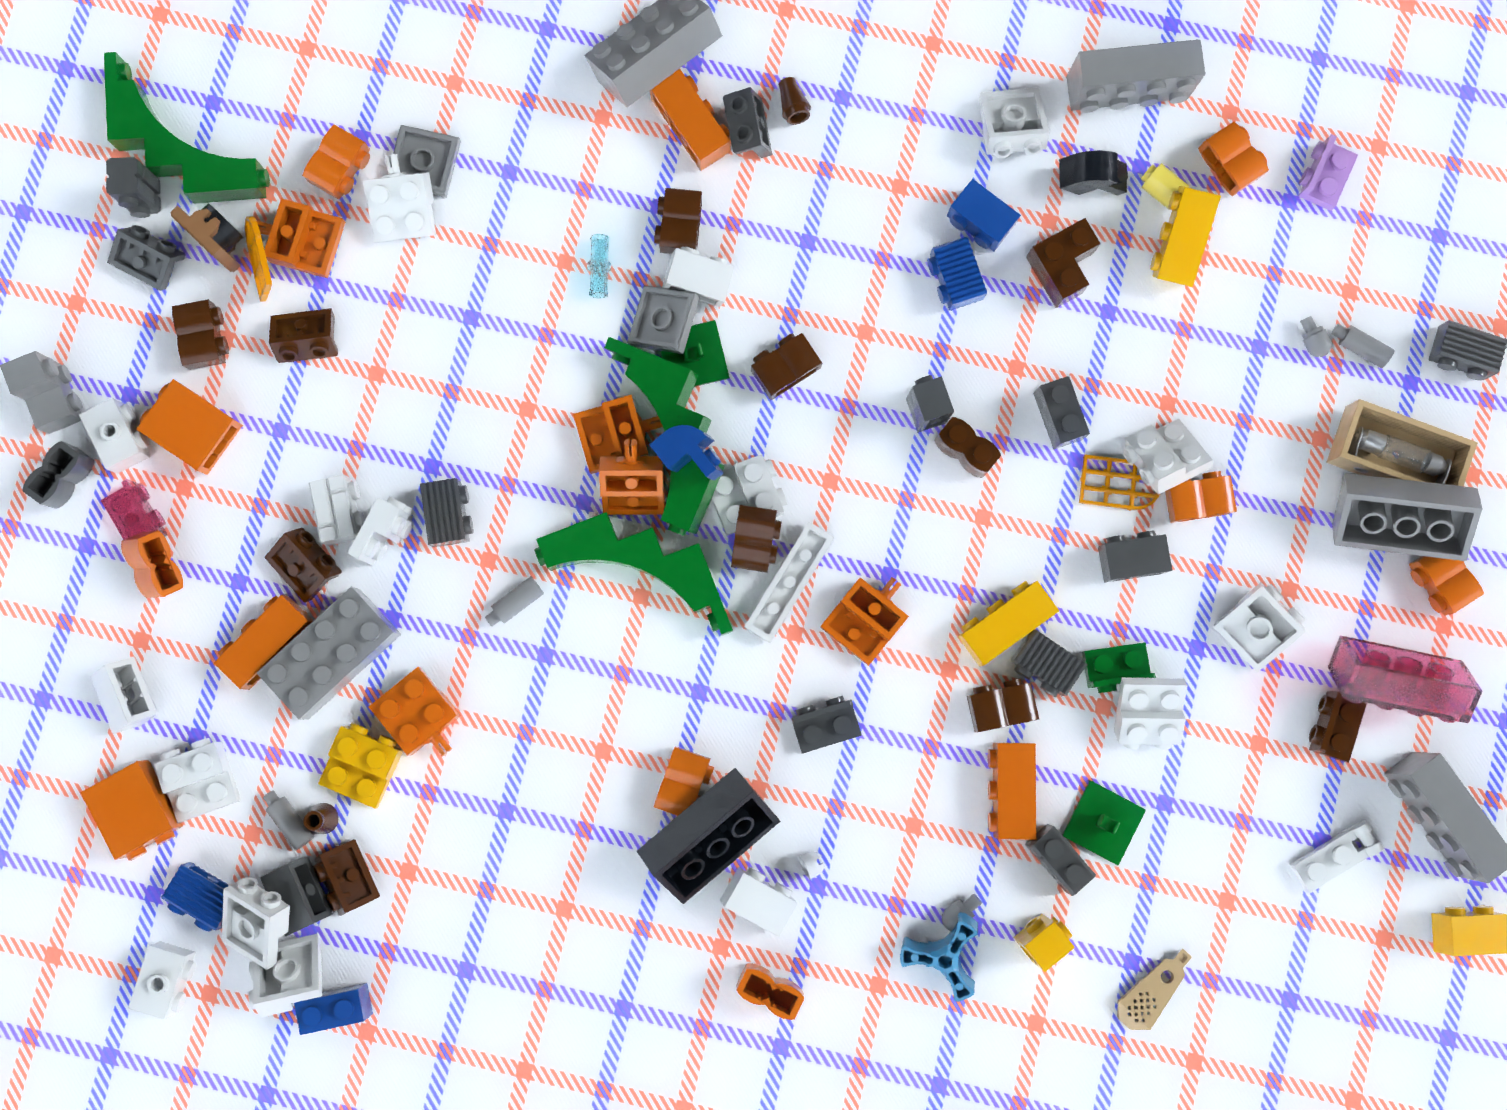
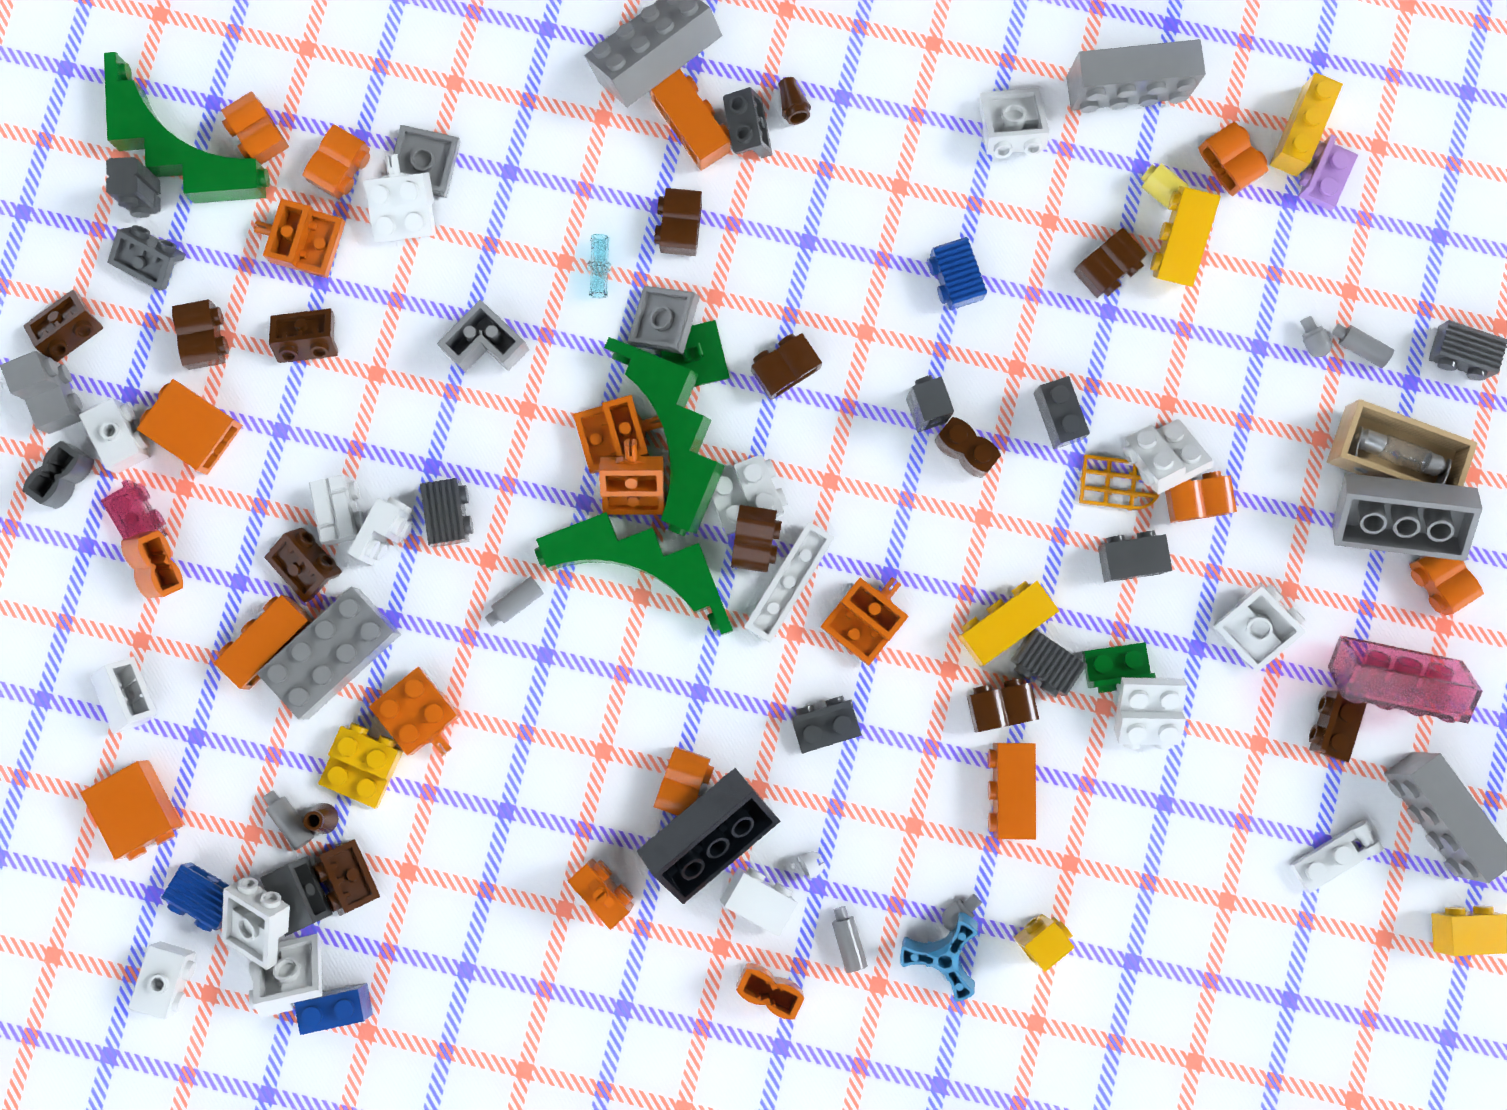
(62, 327): none -> reddish brown bracket
(197, 779): white plate -> none
(212, 233): medium nougat piece -> none
(254, 128): none -> orange brick
(257, 258): light orange window -> none
(481, 332): none -> light grey brick
(601, 894): none -> orange plate
(682, 444): blue brick -> none
(699, 274): white brick -> none
(848, 941): none -> light grey cylinder
(982, 215): blue brick -> none
(1057, 261): reddish brown brick -> none
(1060, 860): dark grey brick -> none
(1093, 171): black brick -> none
(1104, 822): green piece -> none
(1110, 263): none -> reddish brown brick
(1156, 989): tan piece -> none
(1306, 124): none -> yellow brick

